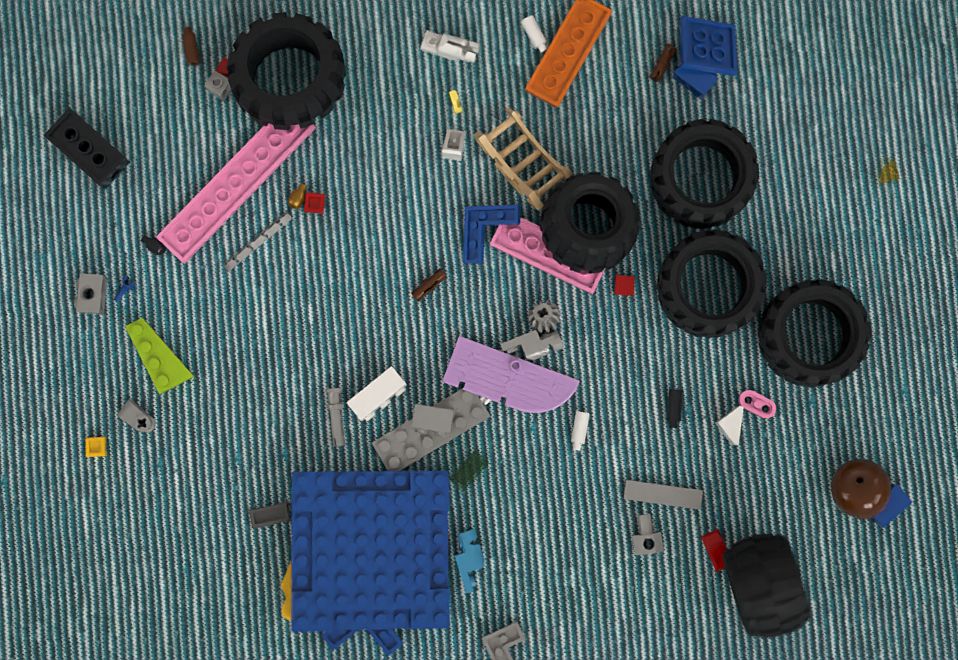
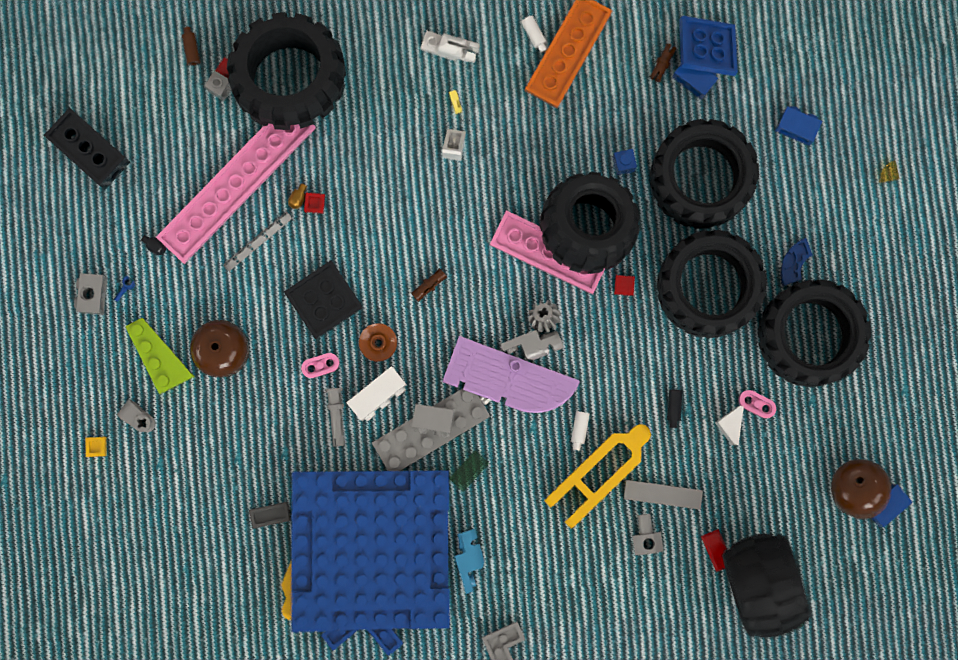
(230, 355): none -> reddish brown cylinder
(320, 364): none -> bright pink plate
(323, 299): none -> black plate
(378, 332): none -> dark orange dish
(474, 227): blue plate -> none
(512, 173): tan fence -> none
(624, 162): none -> blue brick
(634, 440): none -> yellow piece
(793, 261): none -> blue tile
(798, 125): none -> blue brick

